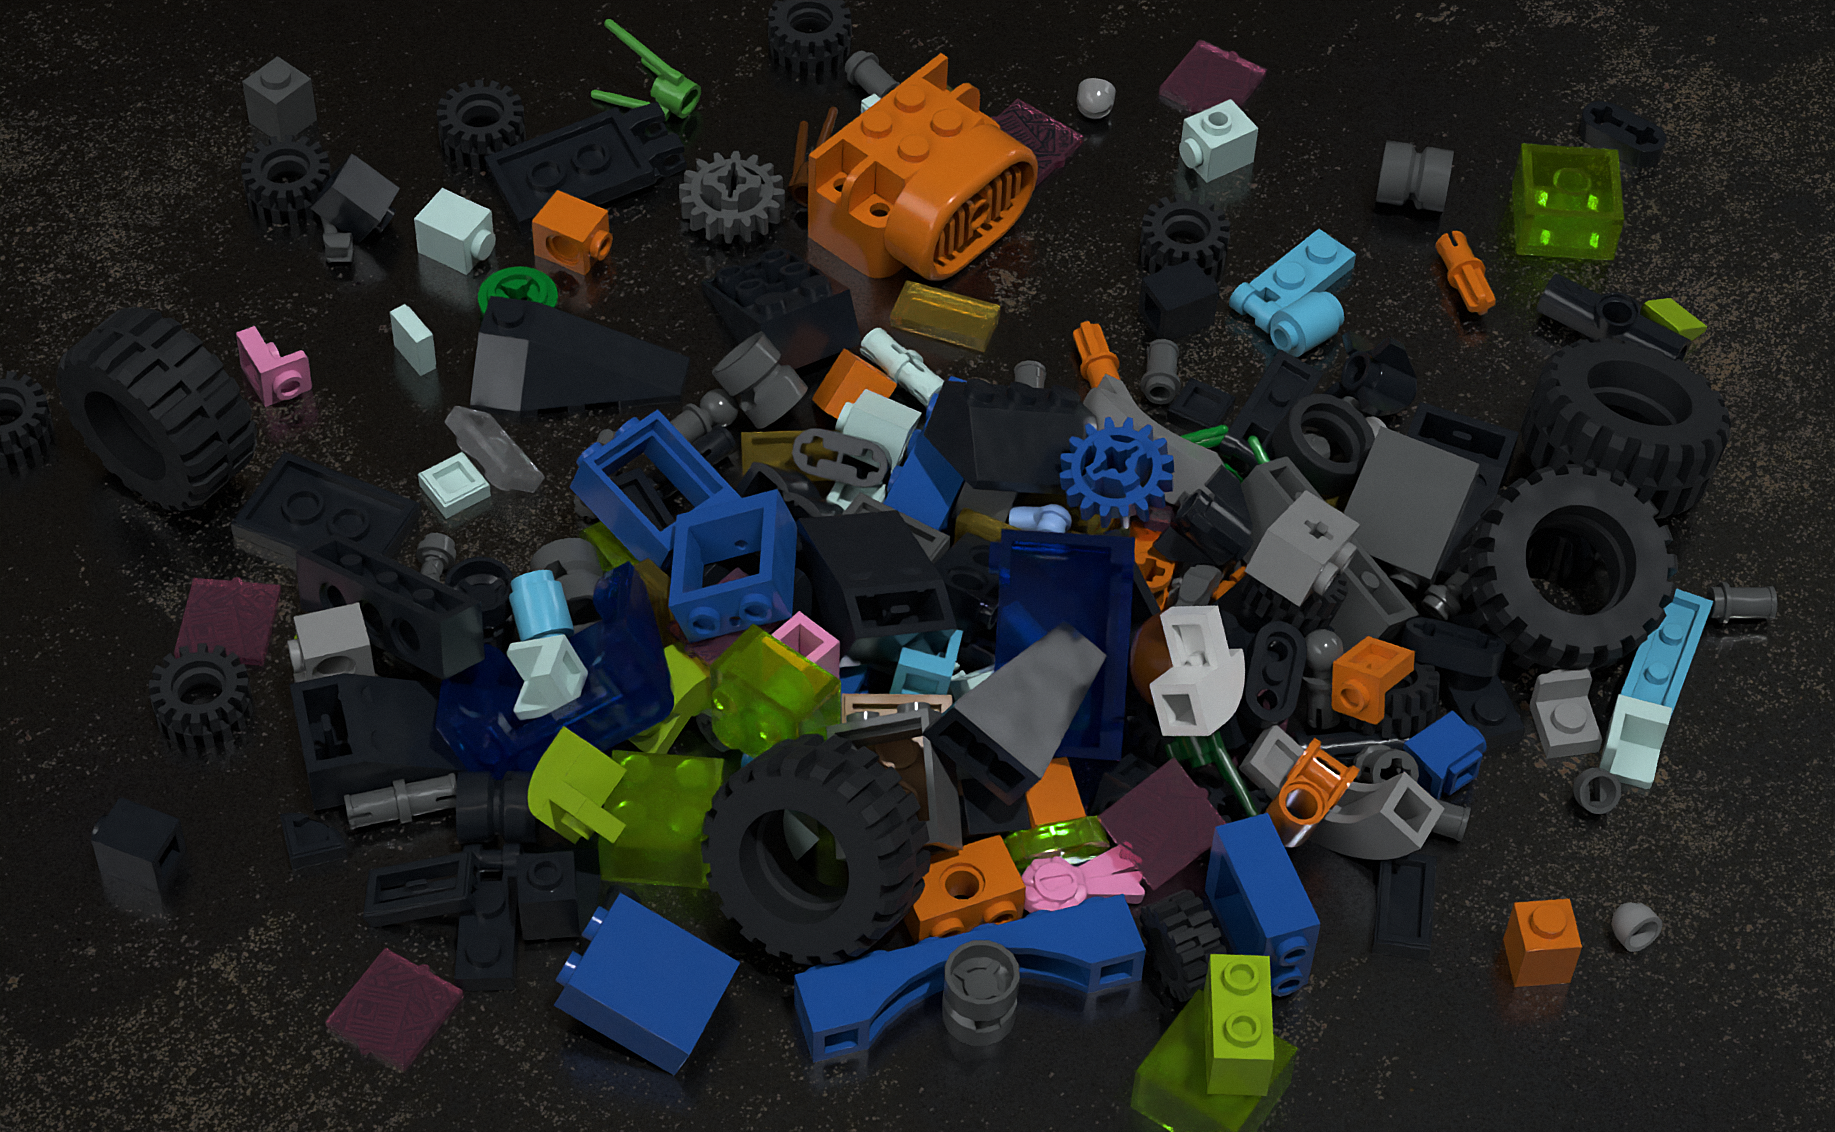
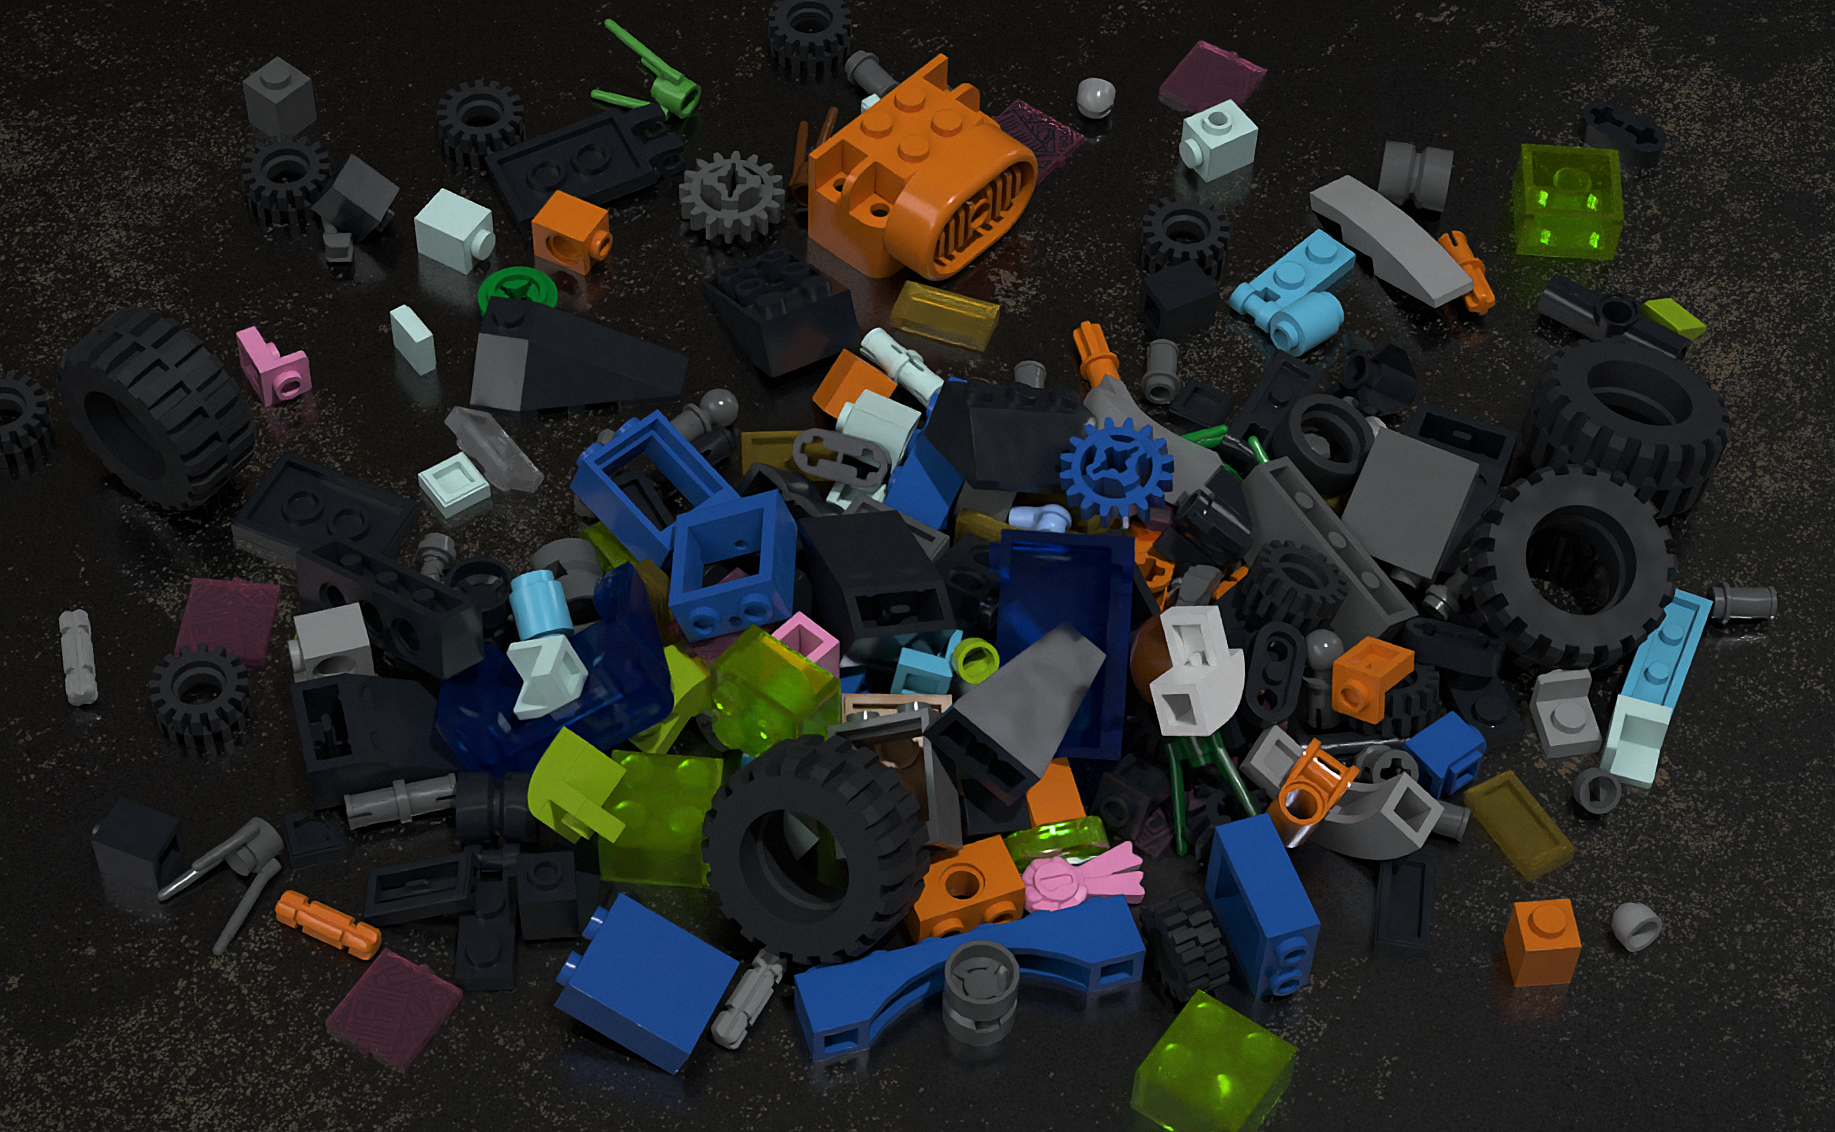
(78, 657): none -> light grey axle
(246, 851): none -> dark grey plant
(328, 925): none -> orange axle
(748, 999): none -> light grey axle
(759, 380): dark grey wheel -> none
(978, 666): none -> lime hinge
(1162, 824): clear pink piece -> none
(1238, 1025): lime brick -> none
(1304, 549): light grey brick -> none
(1394, 241): none -> light grey slope
(1519, 825): none -> clear yellow tile

